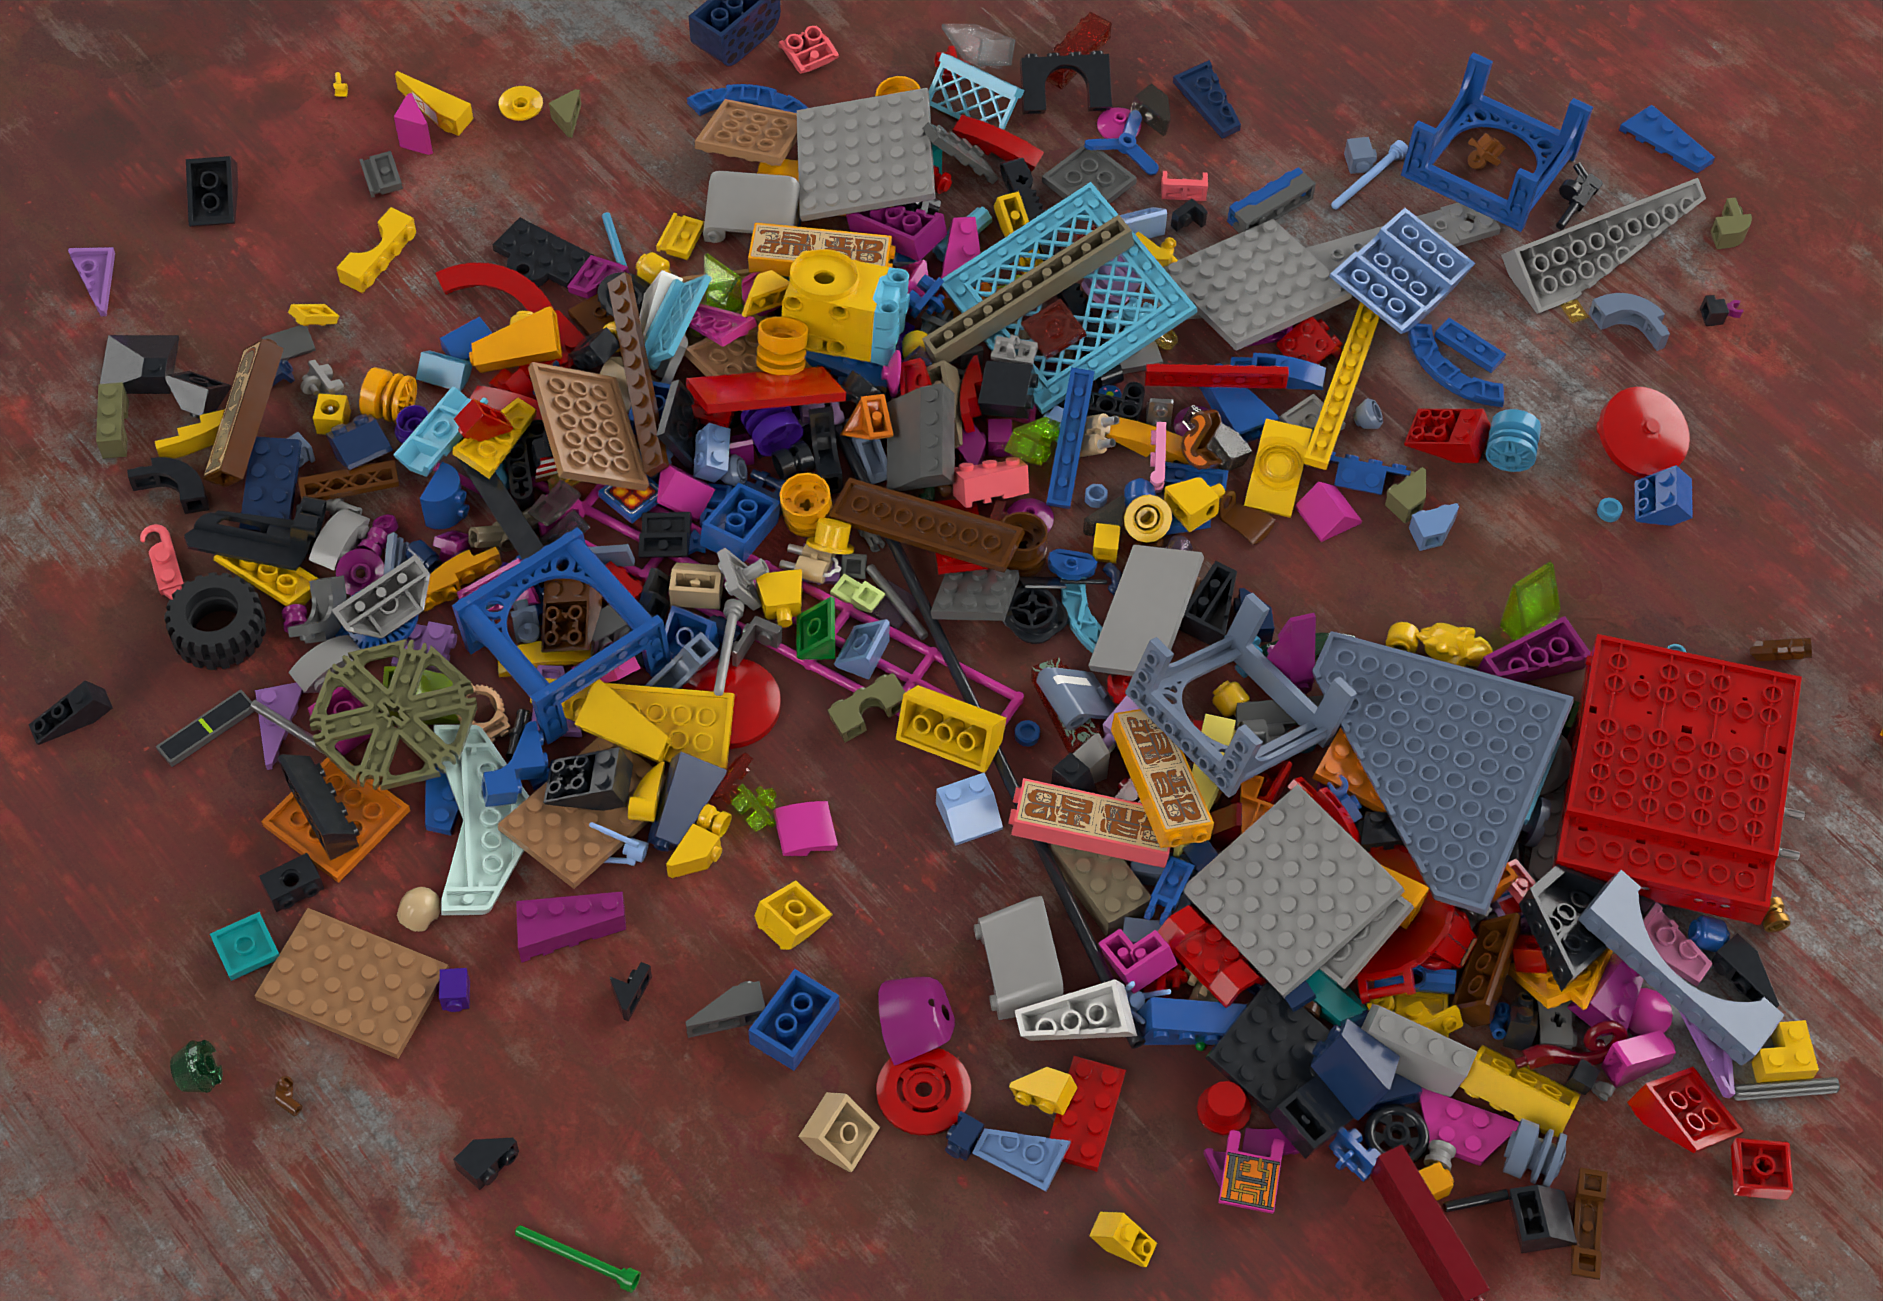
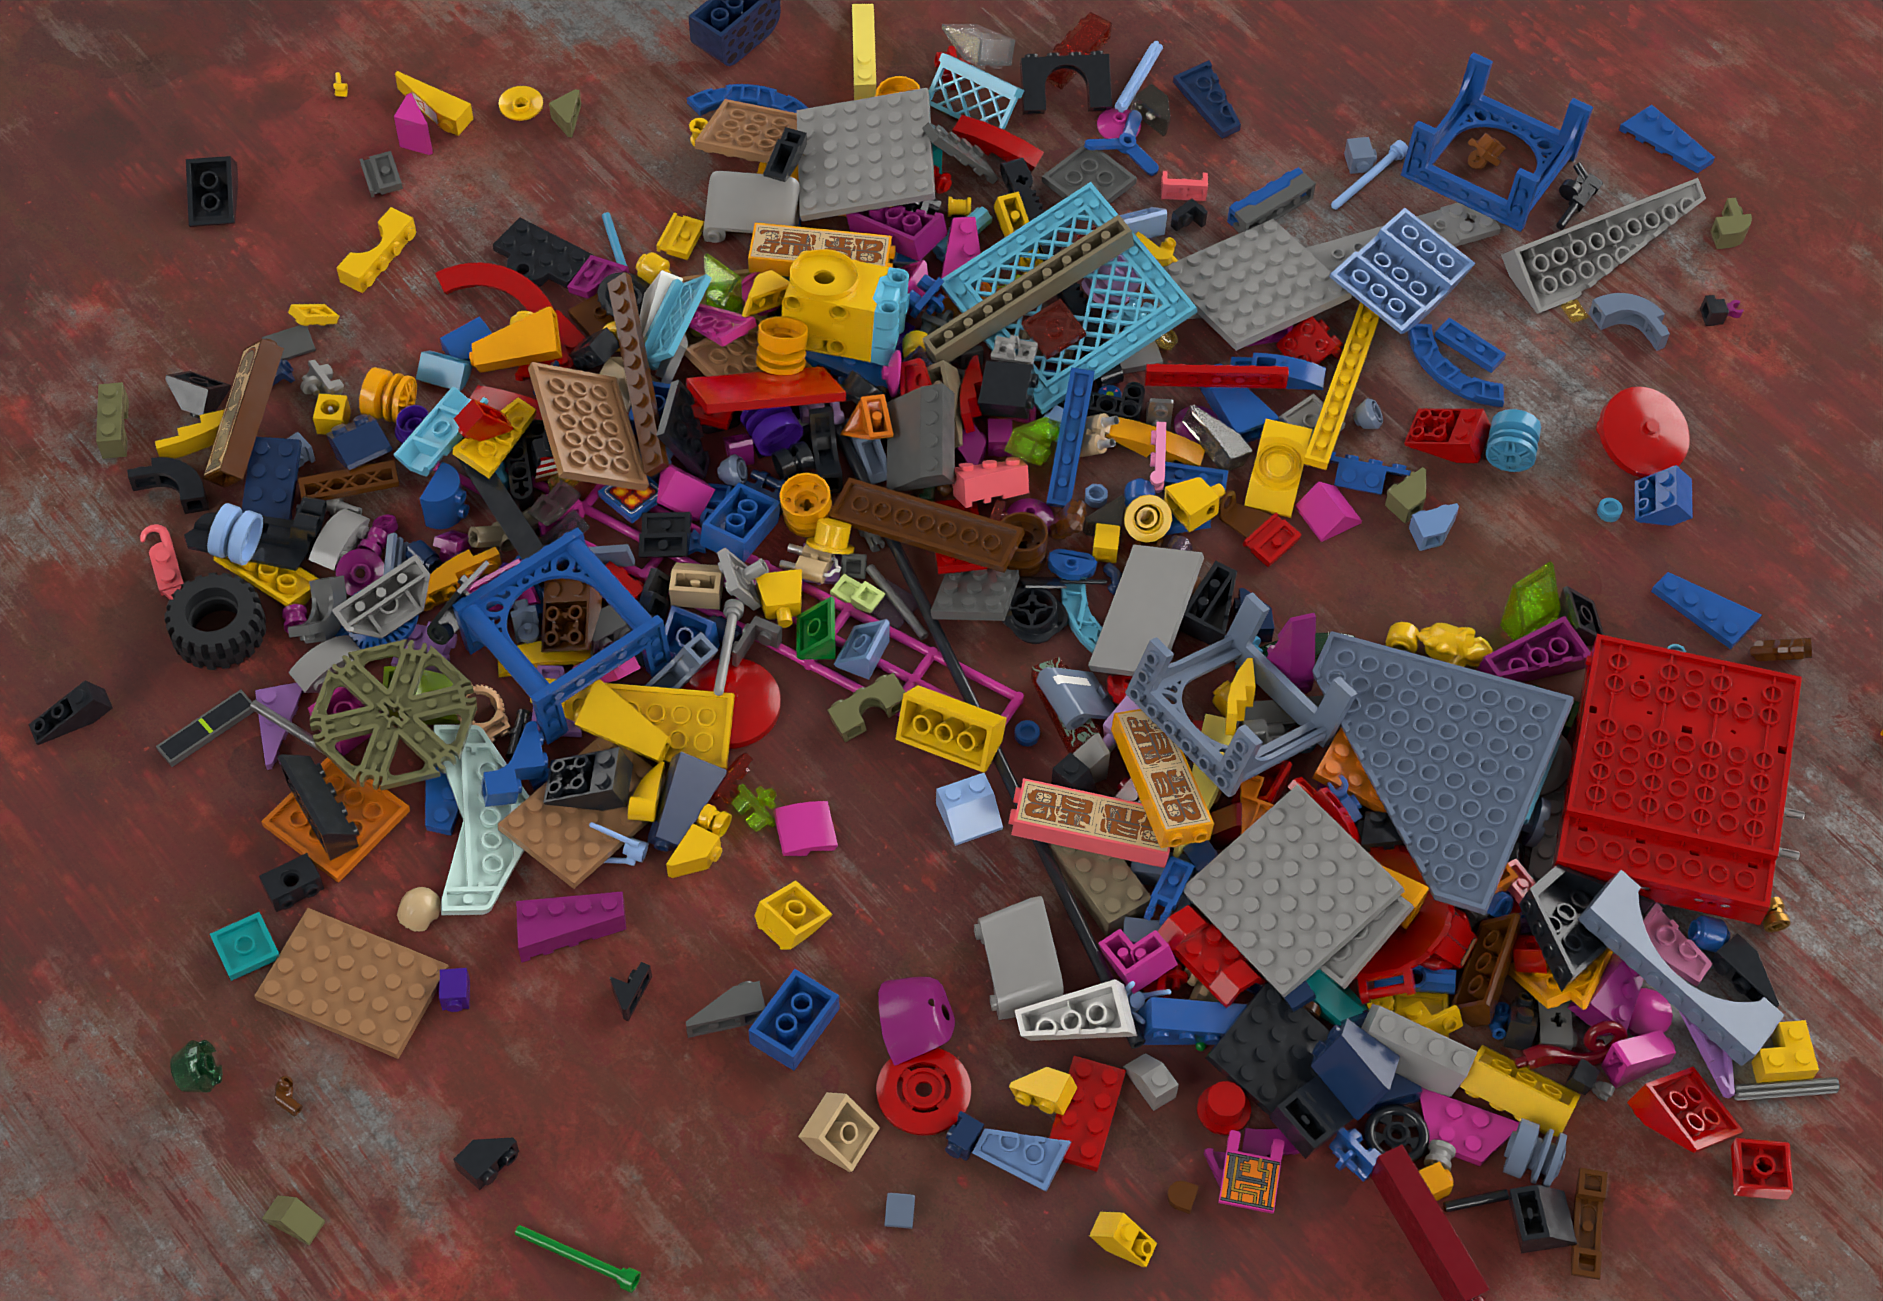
(96, 271): medium lavender wing -> none
(140, 362): black slope -> none
(235, 534): none -> light blue wheel
(294, 1218): none -> olive slope
(445, 623): none -> black door
(515, 383): red slope -> none
(696, 127): none -> yellow bush
(711, 452): medium blue brick -> none
(786, 154): none -> black slope
(809, 49): coral slope -> none
(864, 51): none -> light yellow slope
(899, 1210): none -> sand blue slope
(959, 206): none -> yellow bush
(1068, 520): none -> reddish brown rock
(1138, 76): none -> light blue axle
(1152, 1080): none -> light grey slope
(1182, 1195): none -> reddish brown tile
(1197, 439): reddish brown animal -> none
(1240, 696): none -> yellow slope
(1272, 539): none -> red plate
(1500, 905): none -> blue tile
(1581, 614): none -> black slope
(1709, 611): none -> blue wing

